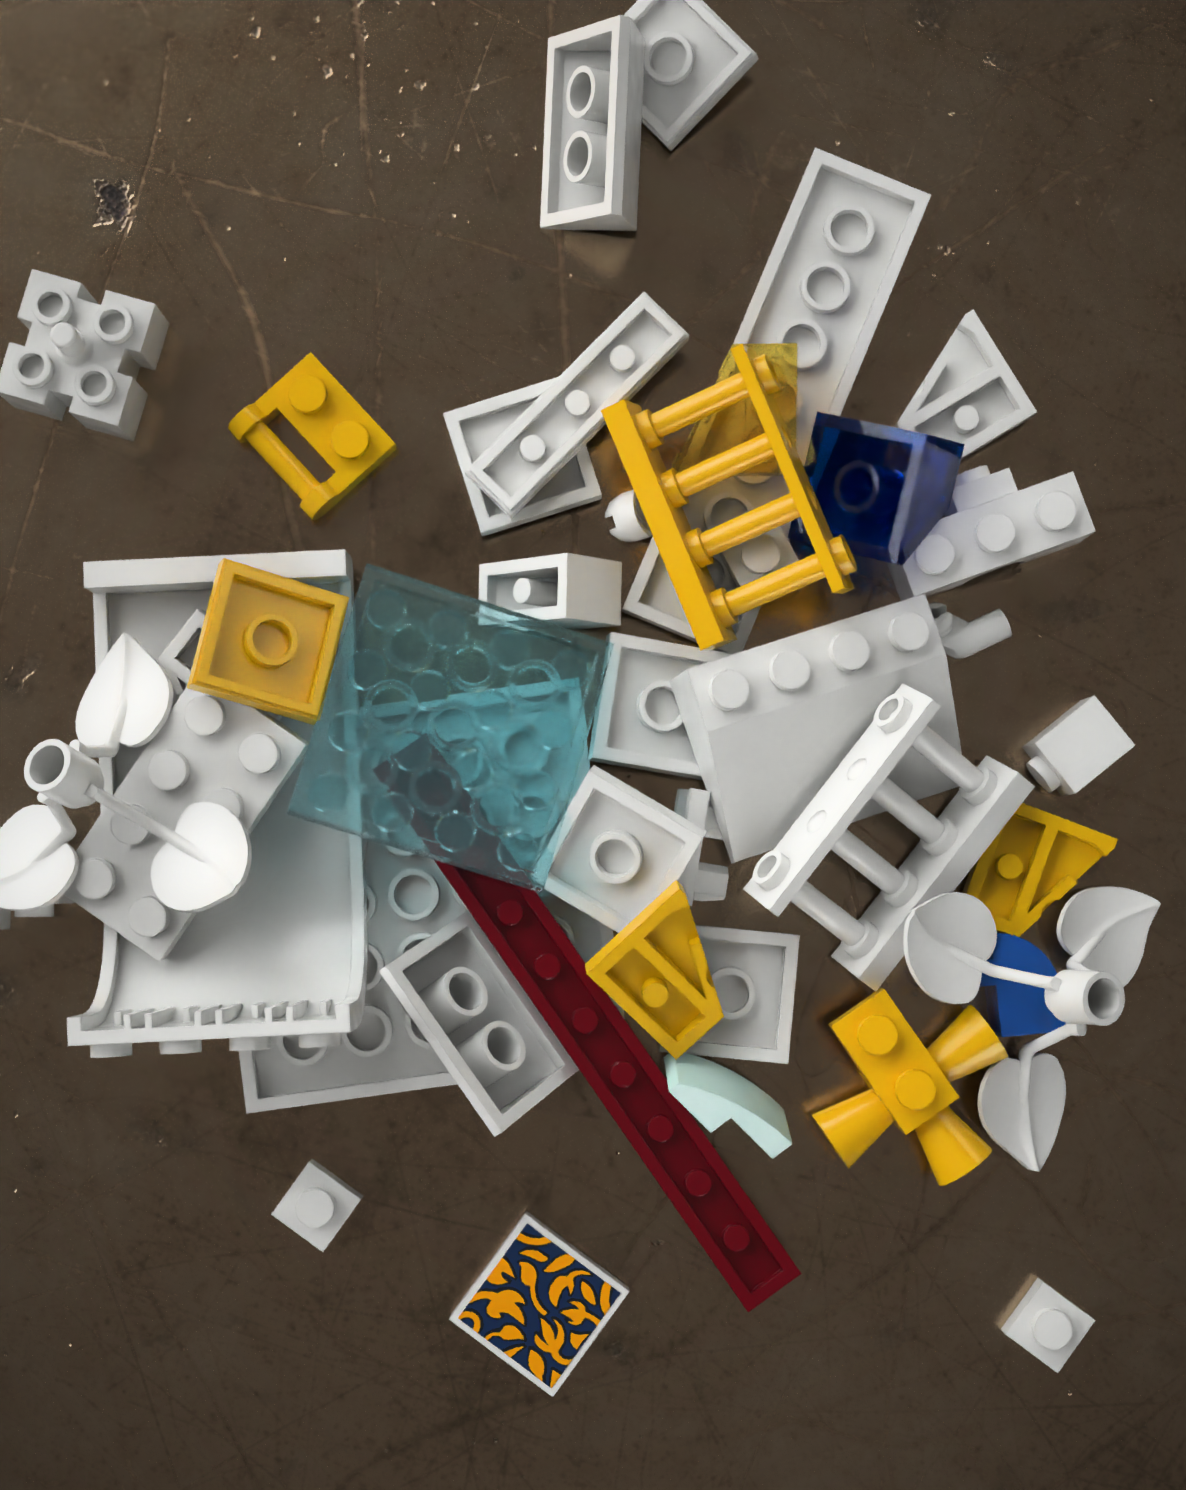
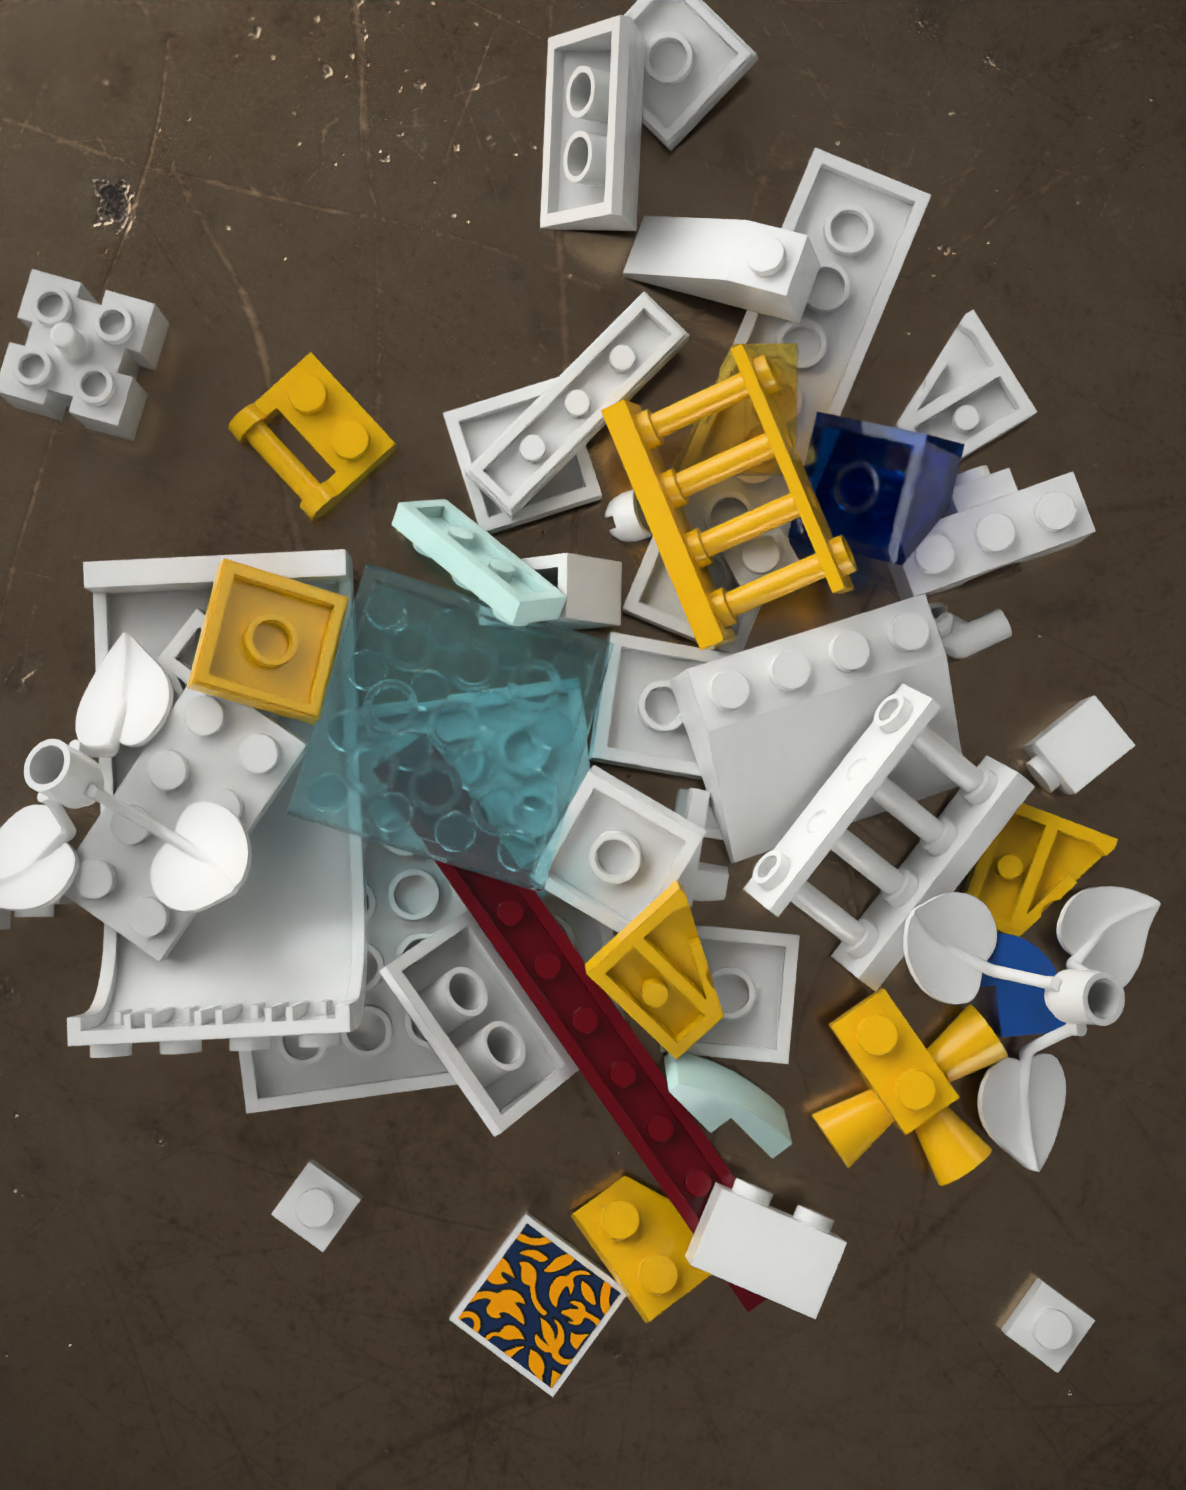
(479, 562): none -> light aqua plate
(641, 1245): none -> yellow wing
(727, 262): none -> white slope
(766, 1248): none -> white brick

